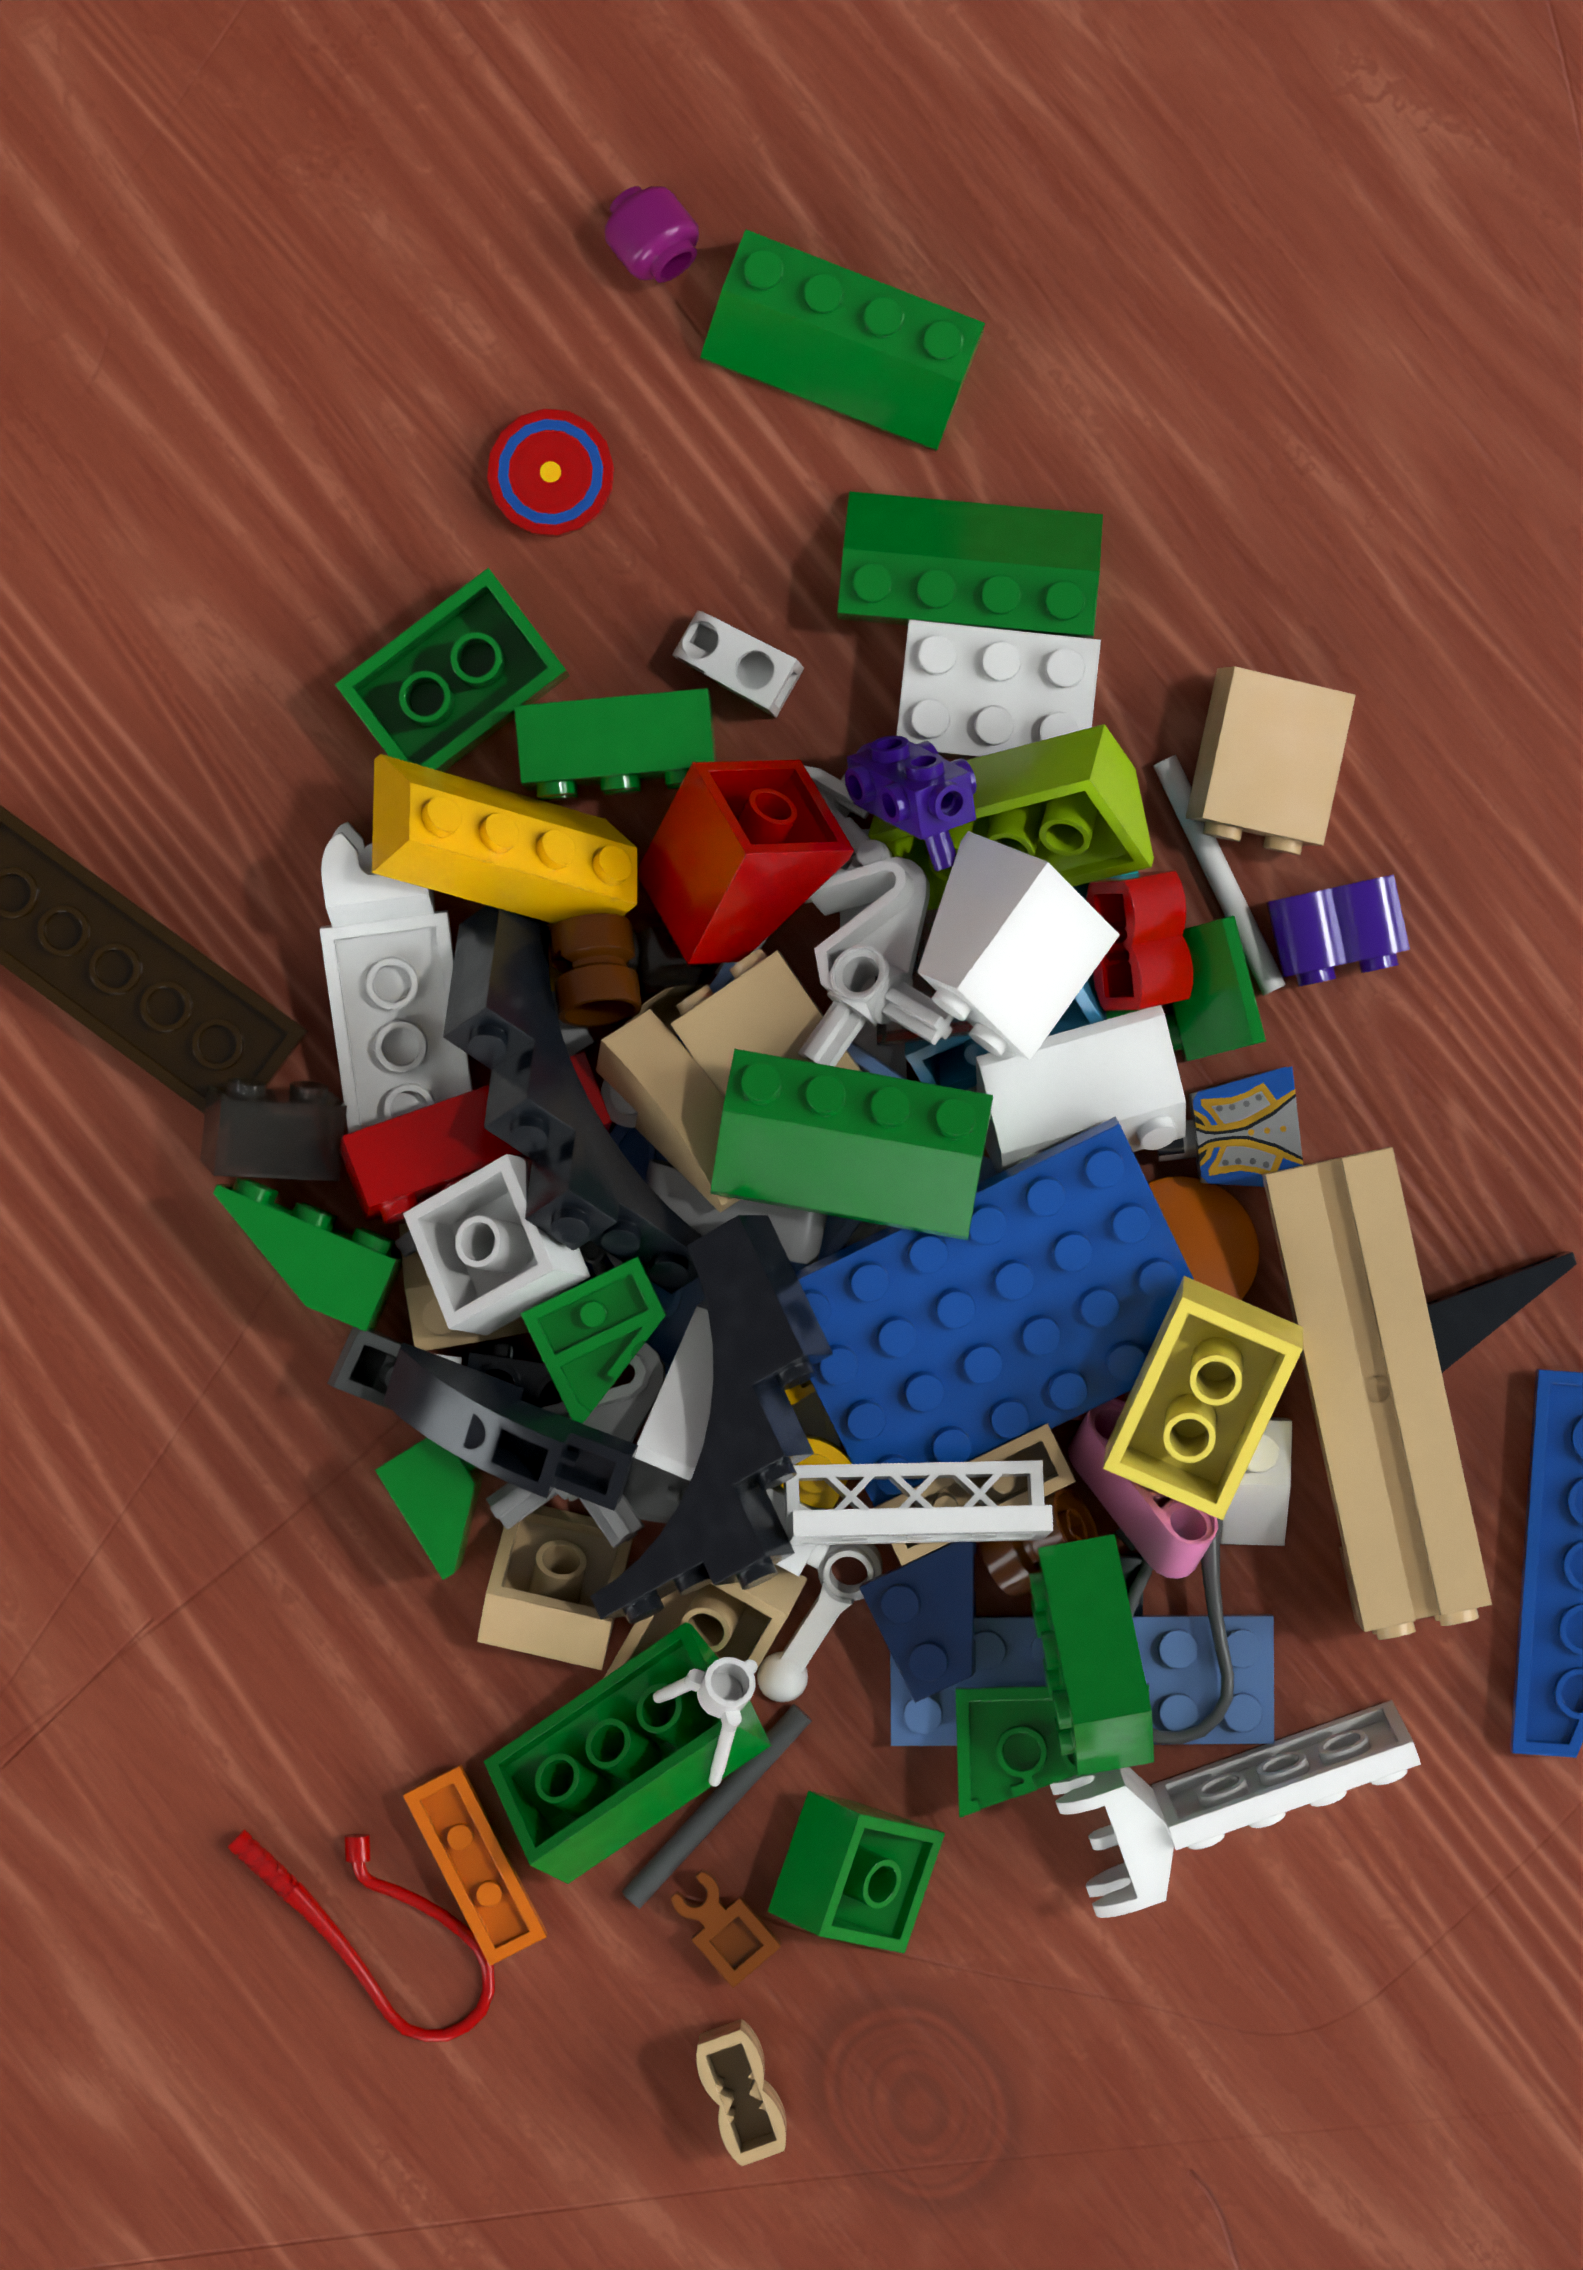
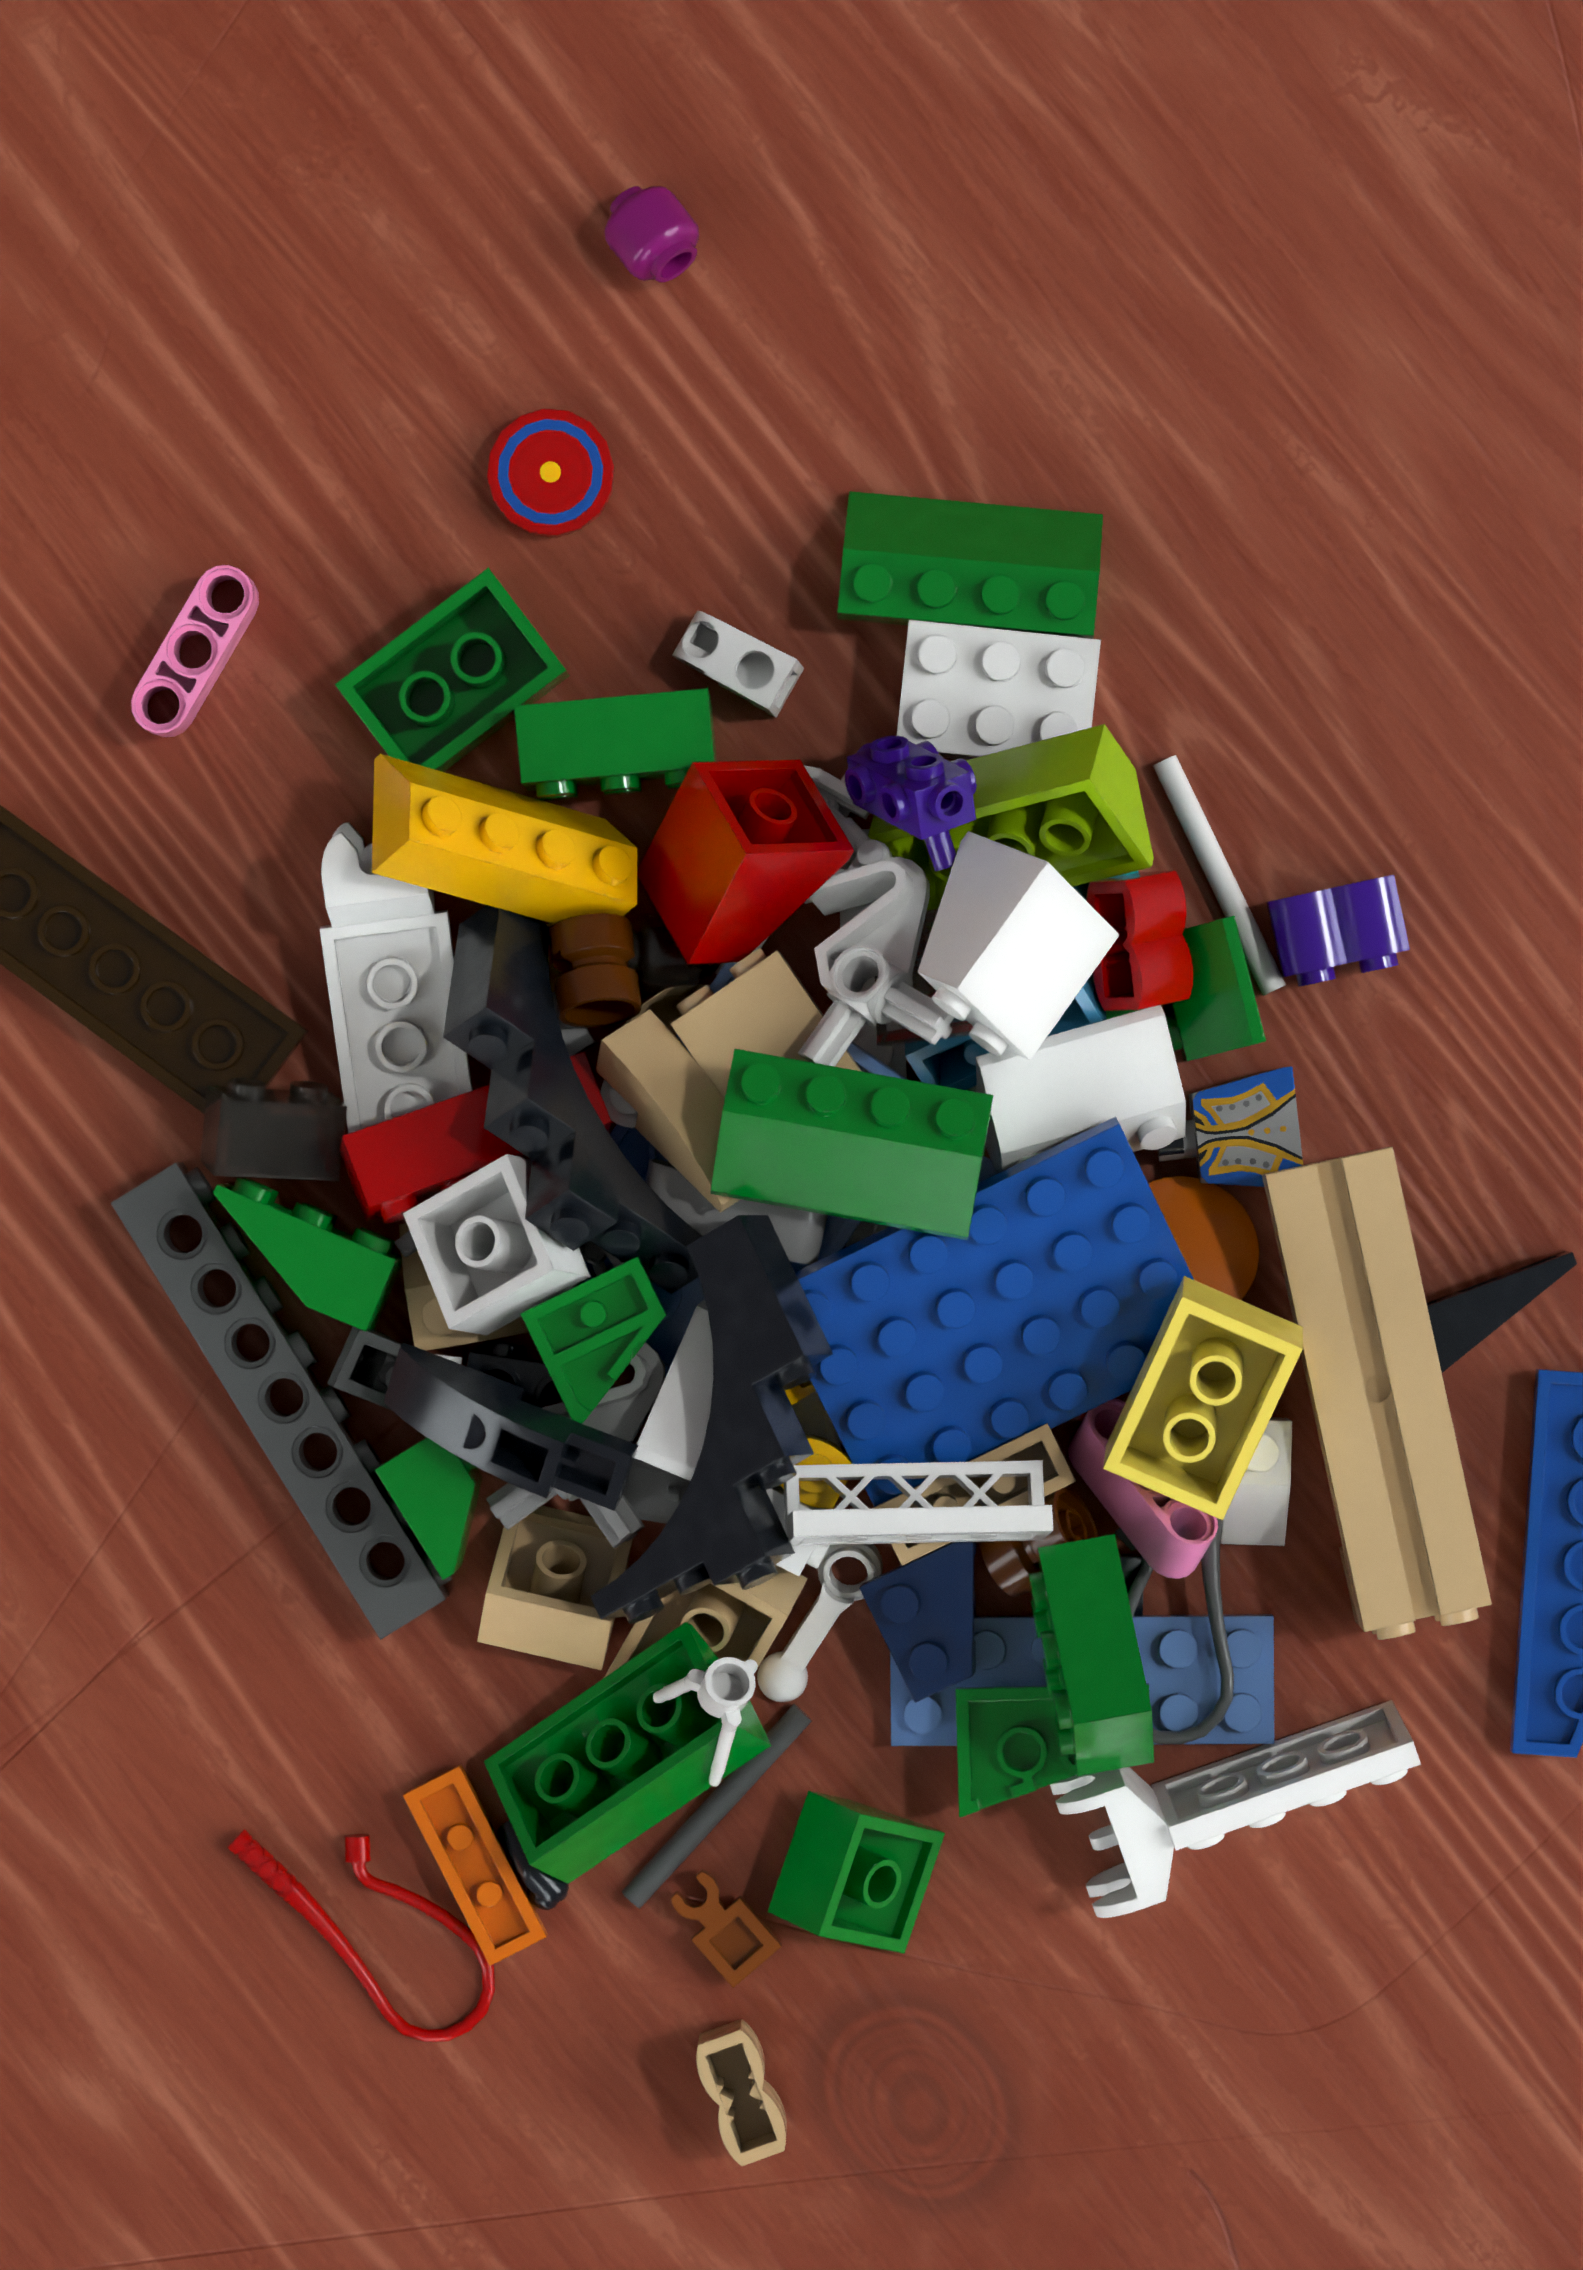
(148, 1219): none -> dark grey brick
(195, 618): none -> bright pink beam
(542, 1888): none -> black arm
(841, 340): green slope -> none
(1269, 759): tan brick -> none

